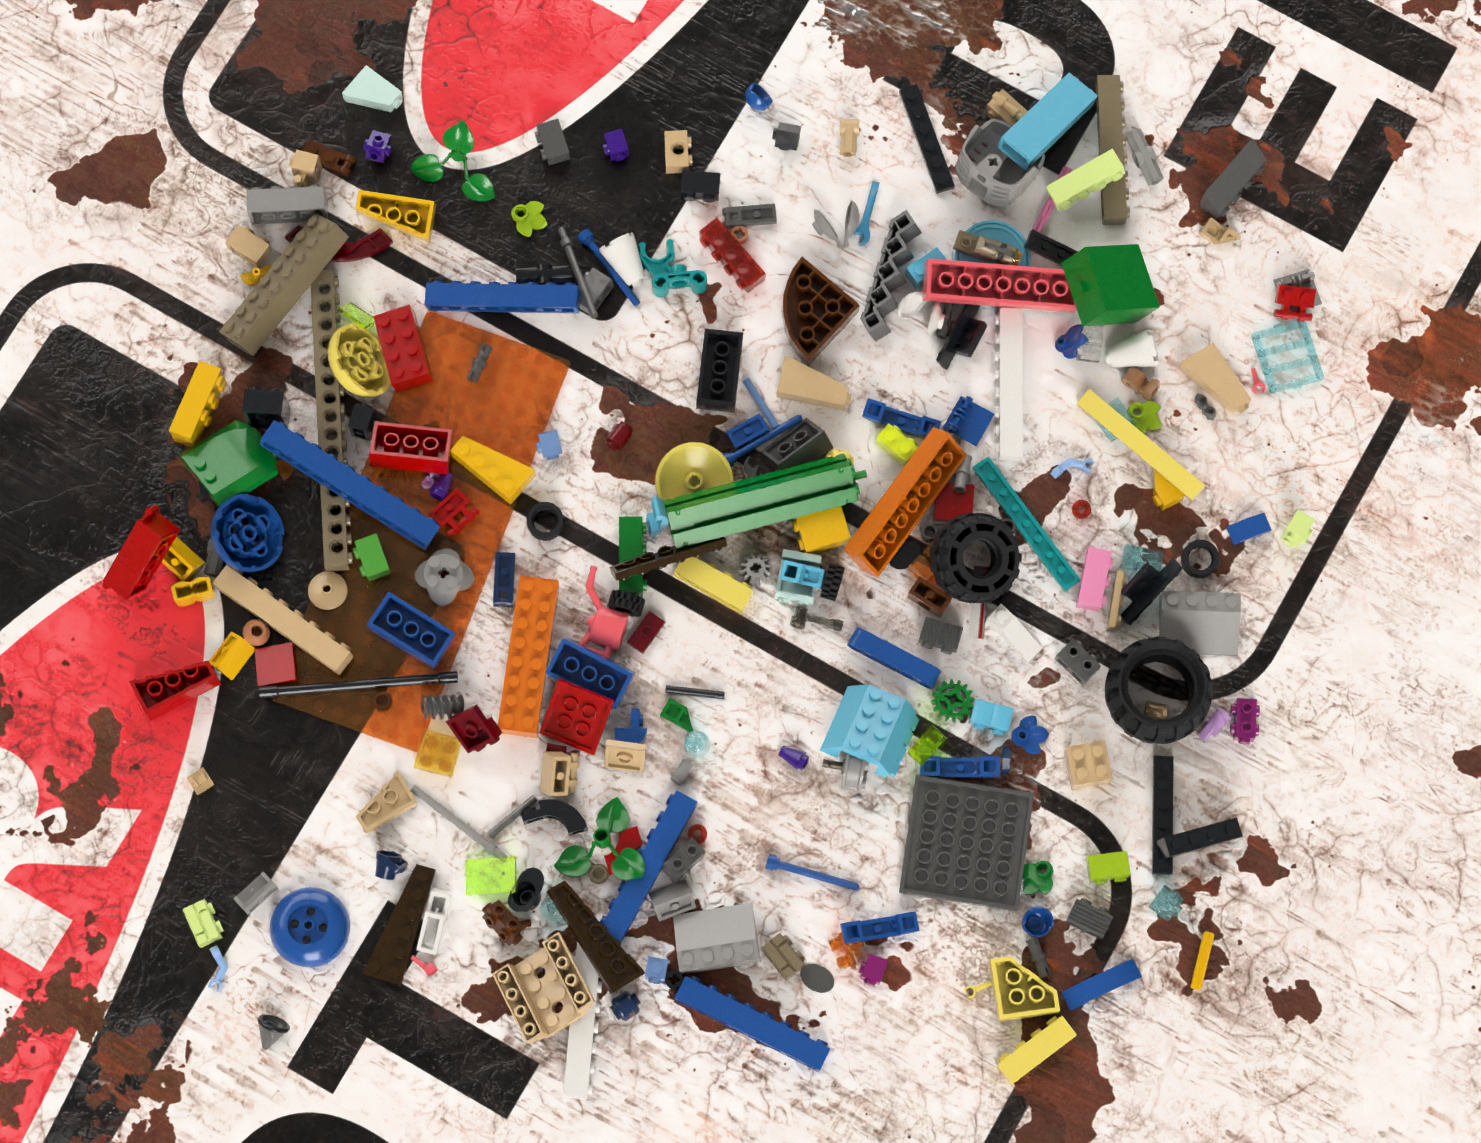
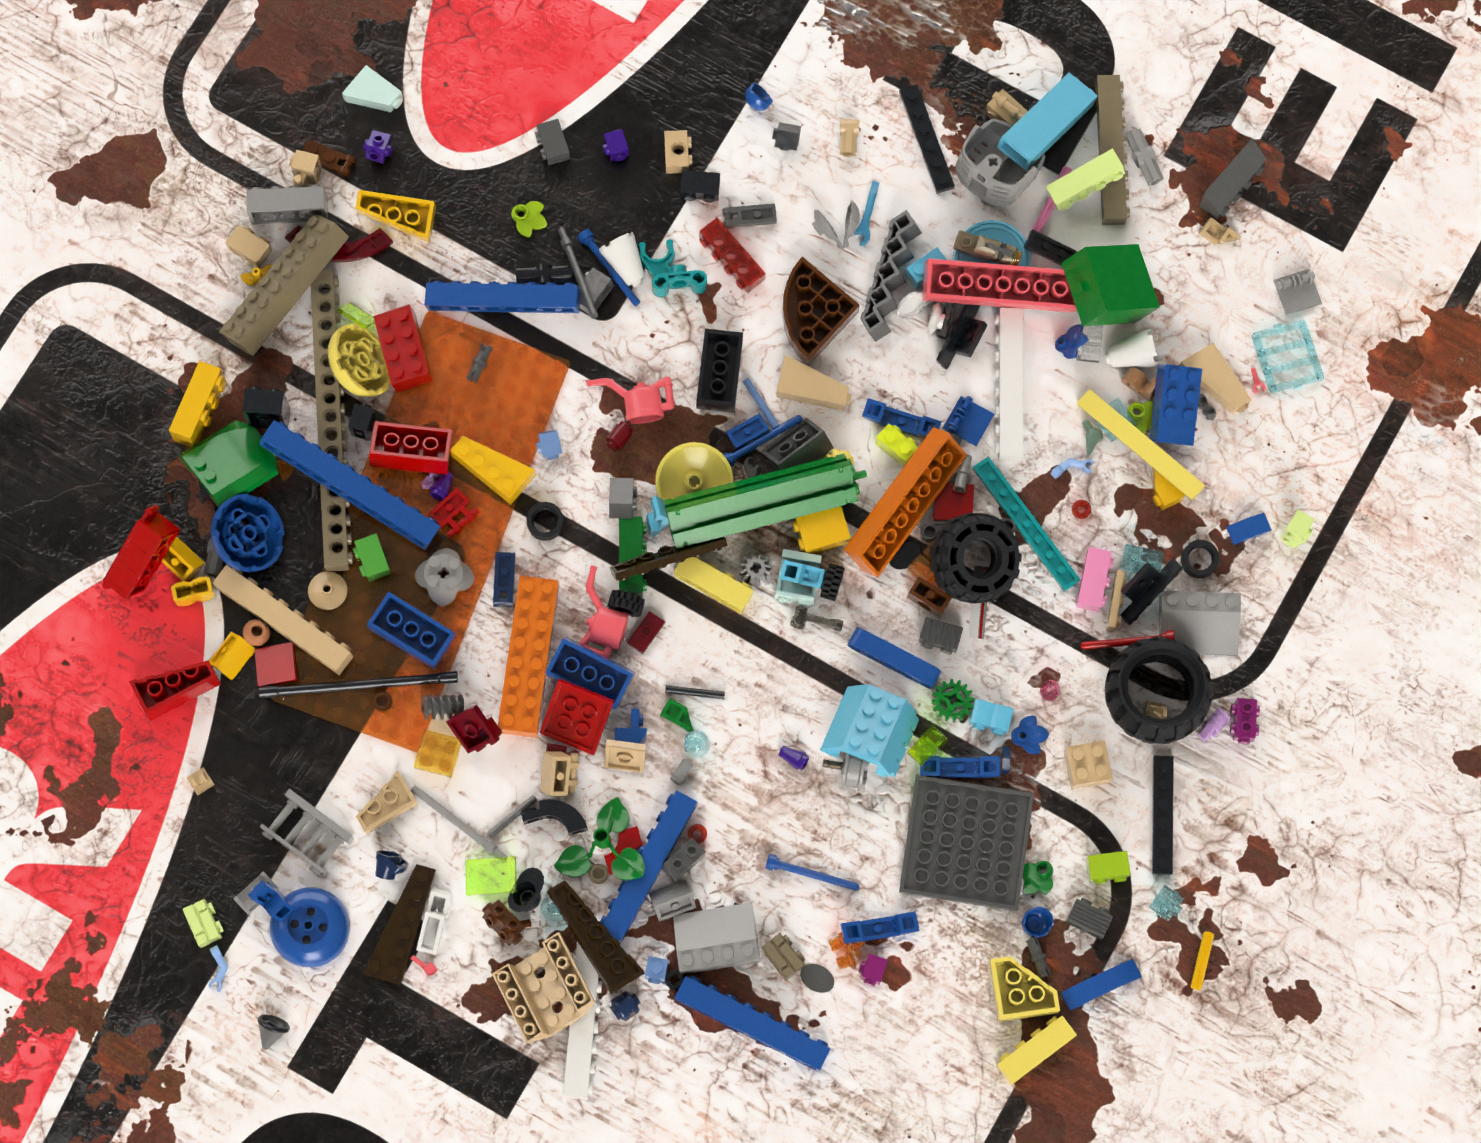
(271, 900): none -> blue brick
(325, 824): none -> light grey fence
(460, 142): green plant -> none
(621, 498): none -> brick
(643, 401): none -> coral piece
(744, 232): nougat bush -> none
(976, 989): light yellow hand -> none
(1013, 632): white slope -> none
(1052, 695): none -> clear pink bush
(1078, 661): dark grey brick -> none
(1093, 436): none -> sand green animal
(1121, 642): none -> red piece
(1175, 404): none -> blue brick
(1199, 838): black brick -> none
(1294, 296): red plate -> none

